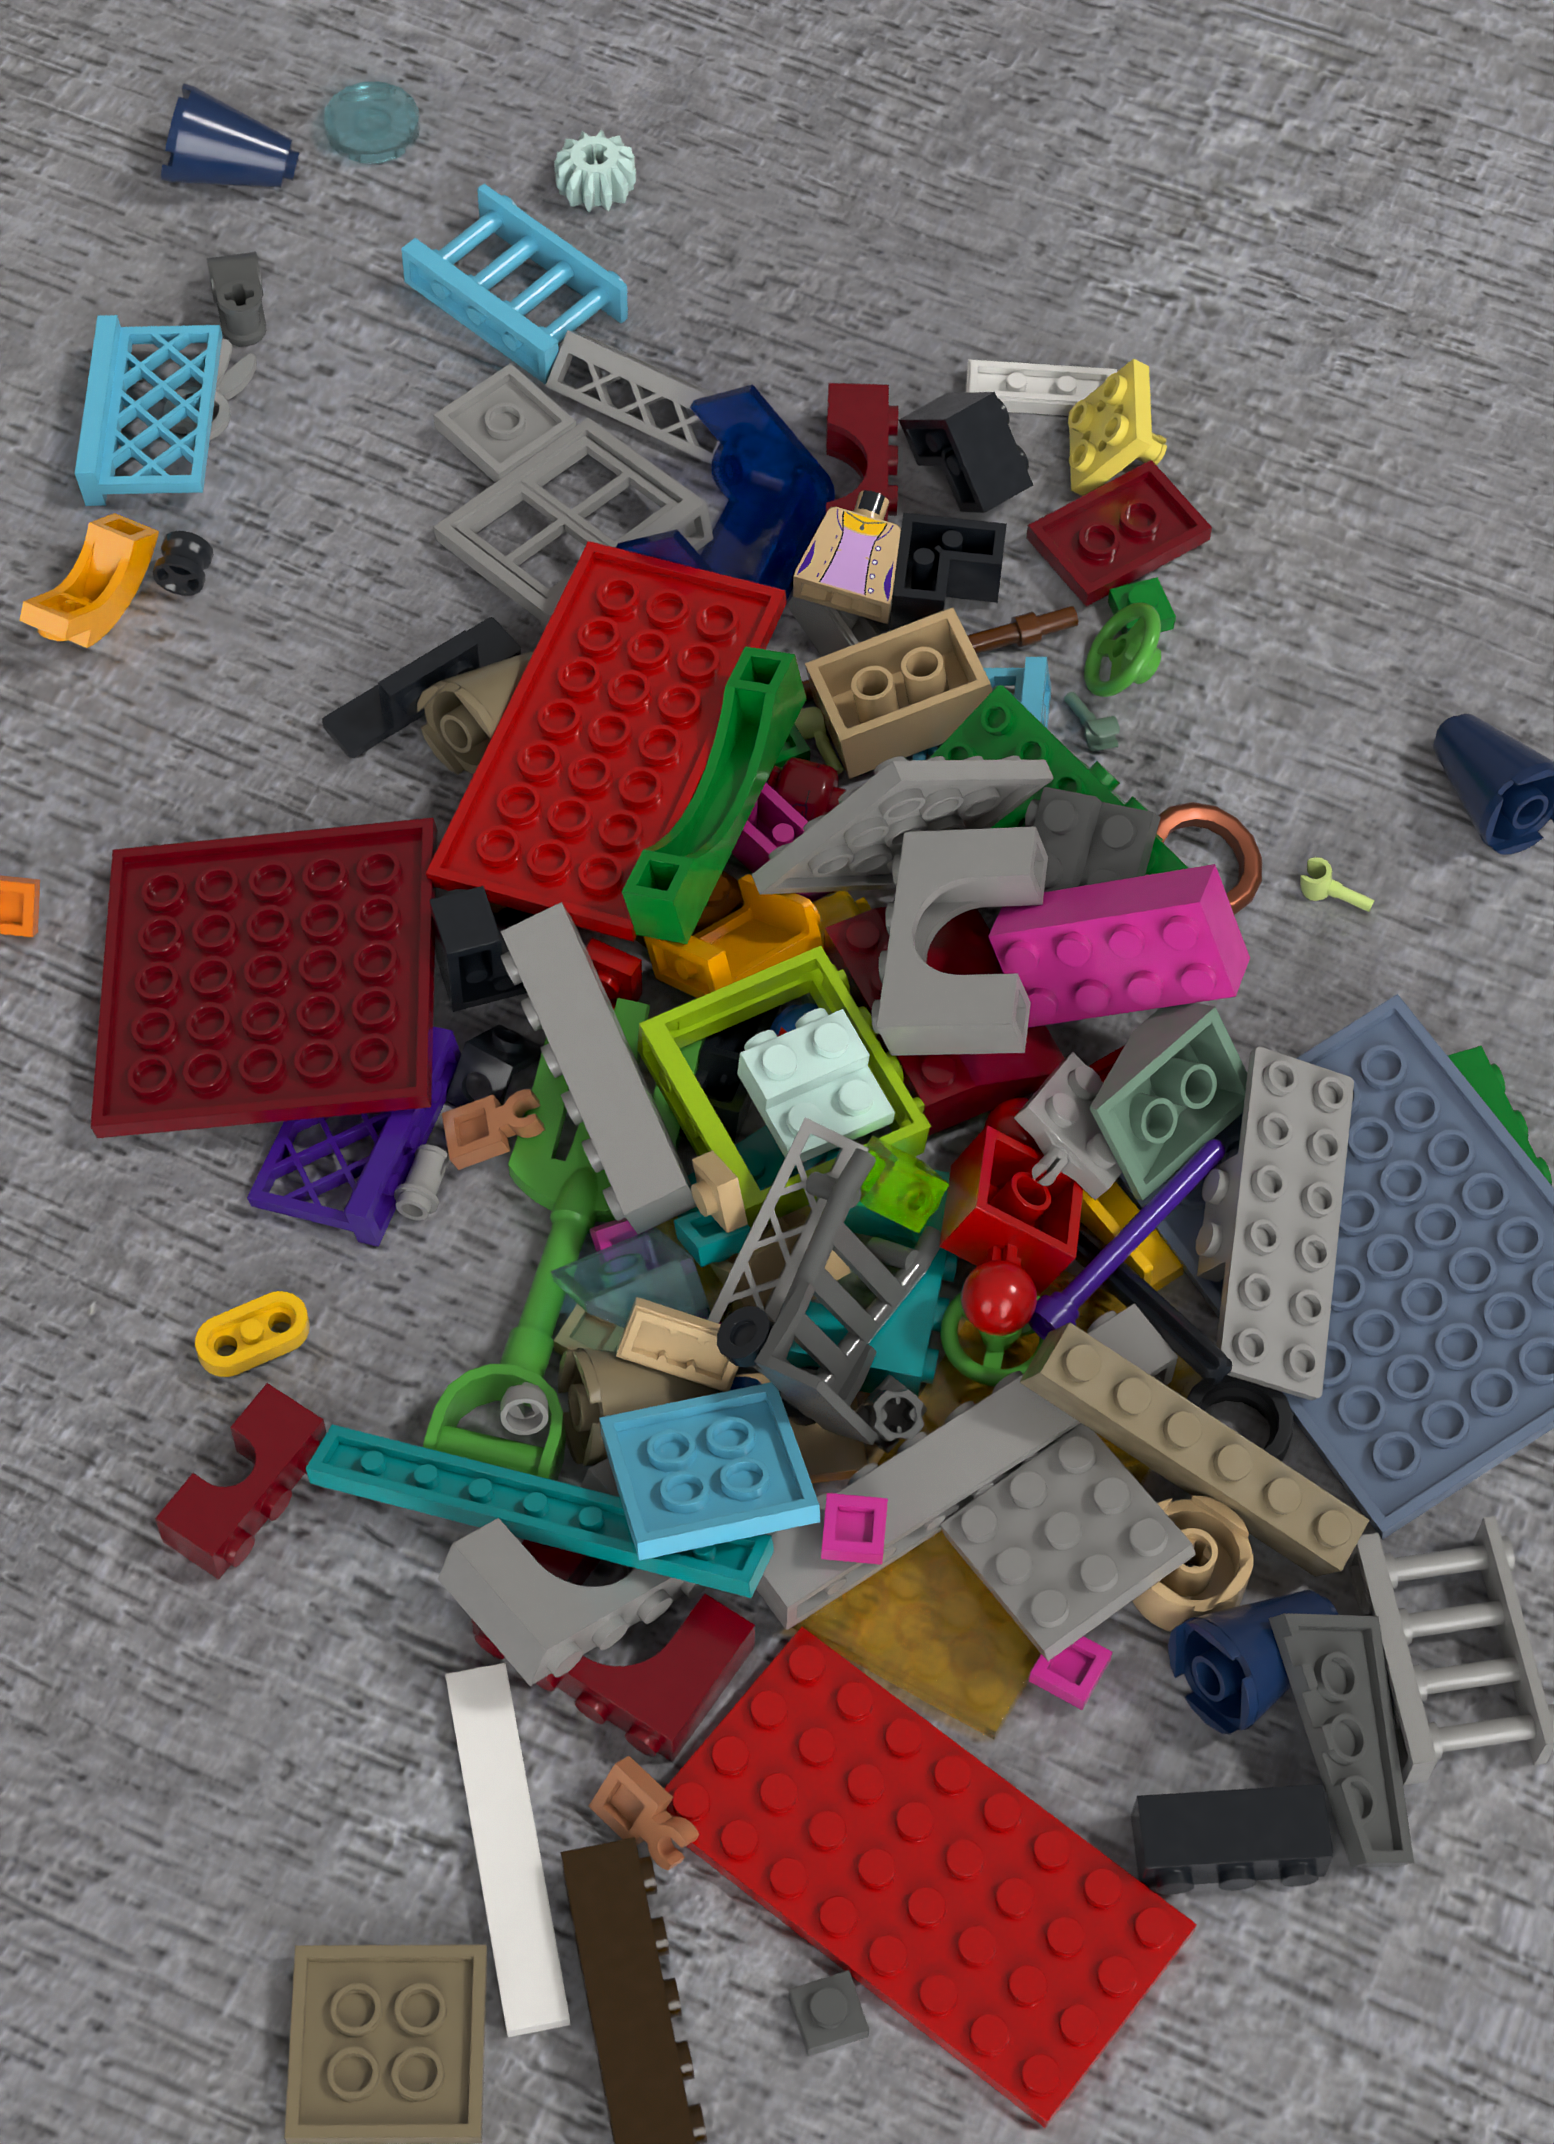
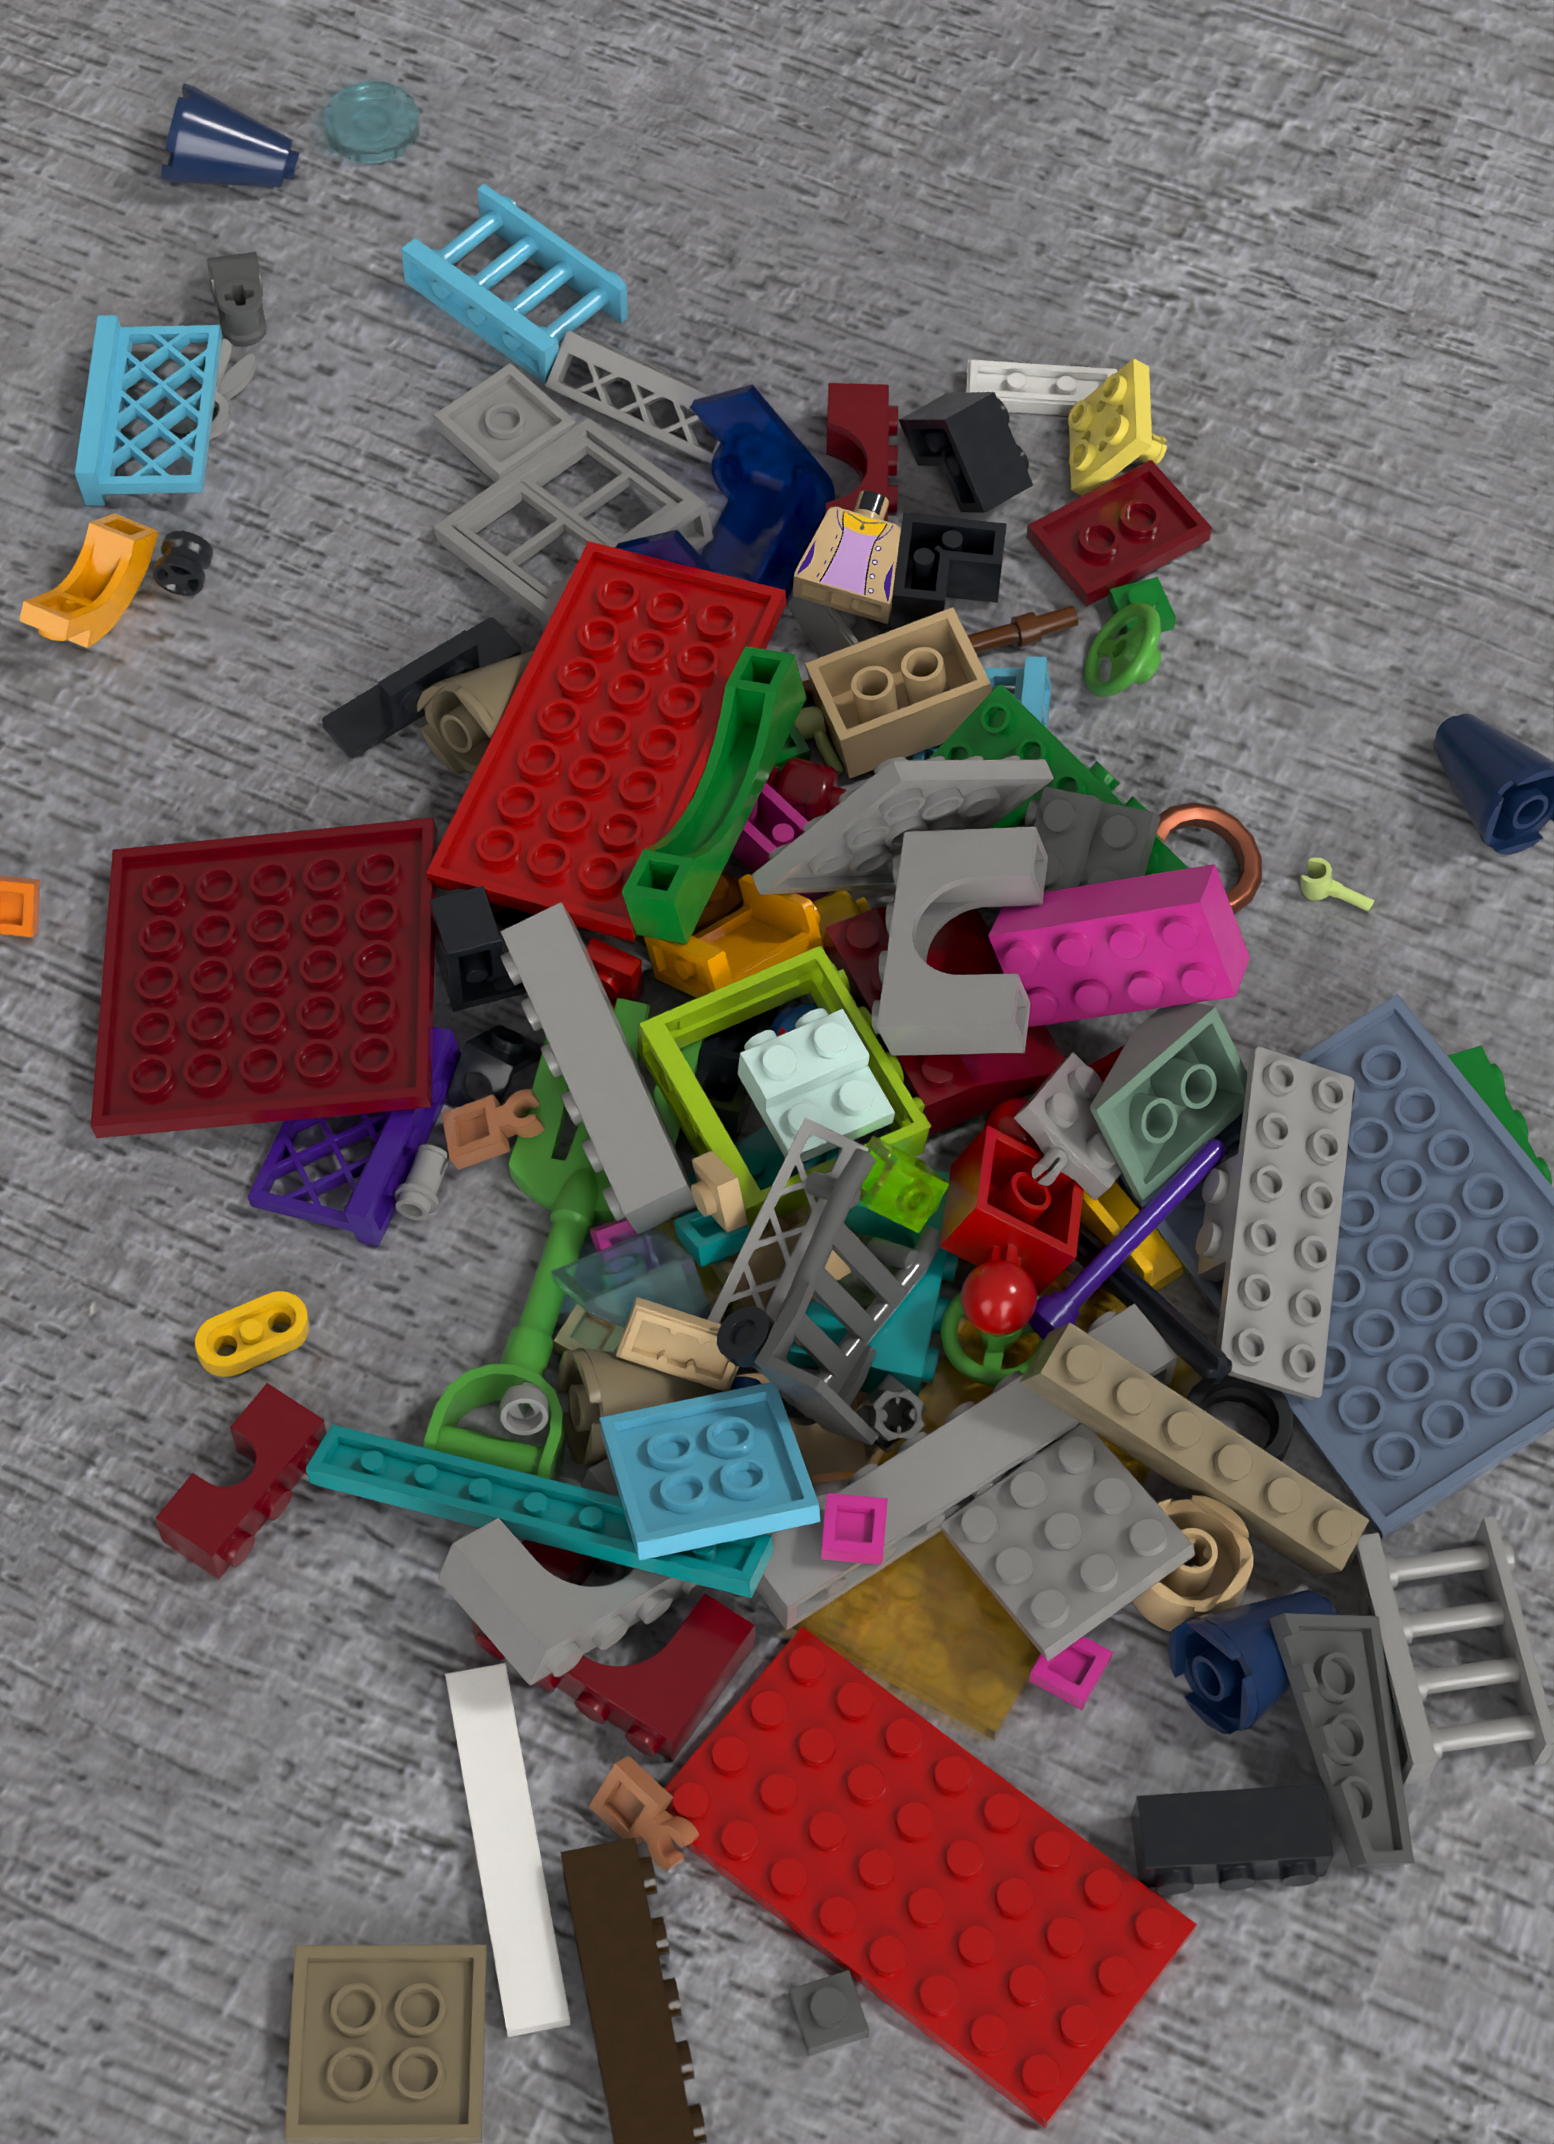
(595, 171): light aqua gear -> none
(1098, 732): sand green hand -> none

